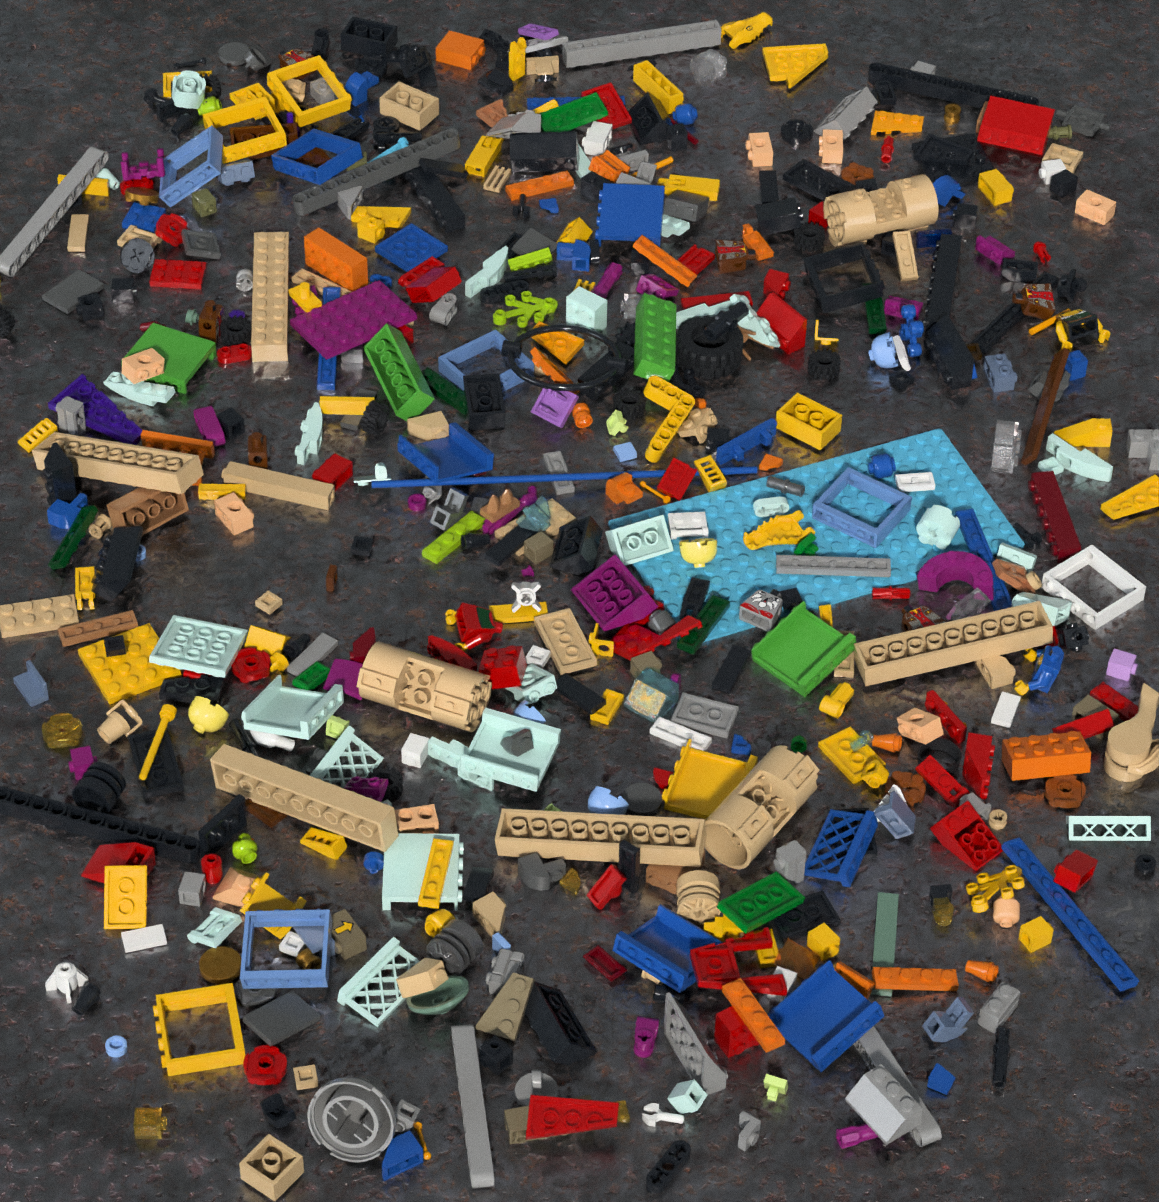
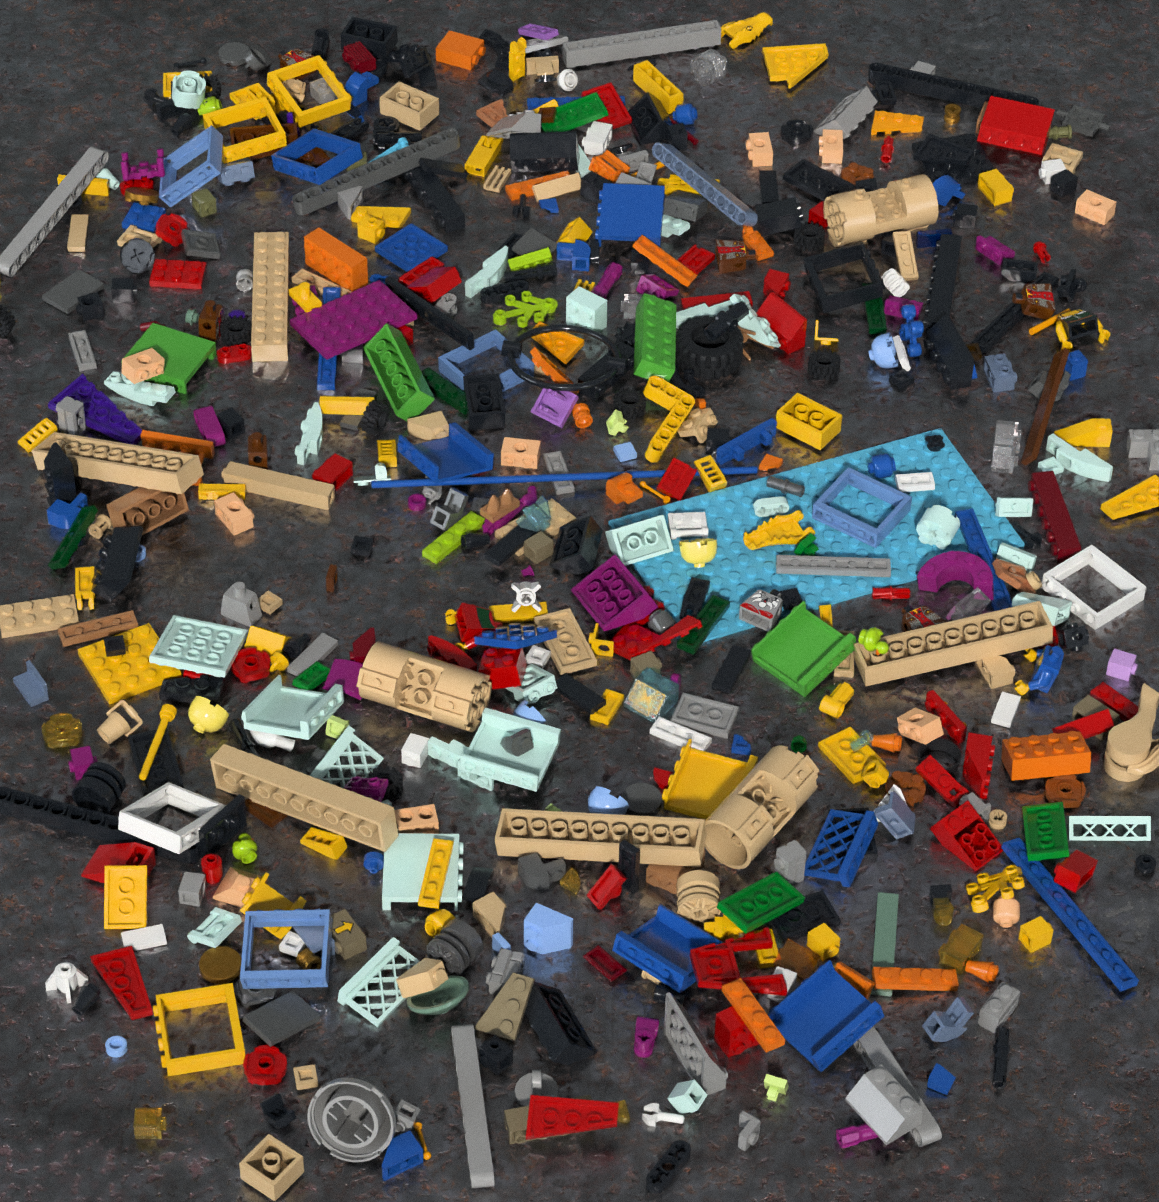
(82, 350): none -> light grey tile
(124, 979): none -> red wing
(132, 817): none -> white window
(241, 605): none -> light grey torso
(359, 57): none -> dark red brick
(387, 452): none -> yellow slope
(432, 314): none -> black tile
(515, 636): none -> blue plate
(520, 452): none -> light nougat brick
(547, 114): none -> reddish brown tile
(547, 930): none -> light blue slope
(557, 187): none -> tan tile
(567, 80): none -> white cone
(704, 184): none -> sand blue beam
(871, 640): none -> lime animal
(895, 283): none -> white gear
(935, 442): none -> black plate
(960, 948): none -> clear yellow brick
(1014, 506): none -> light aqua tile
(1045, 831): none -> green plate

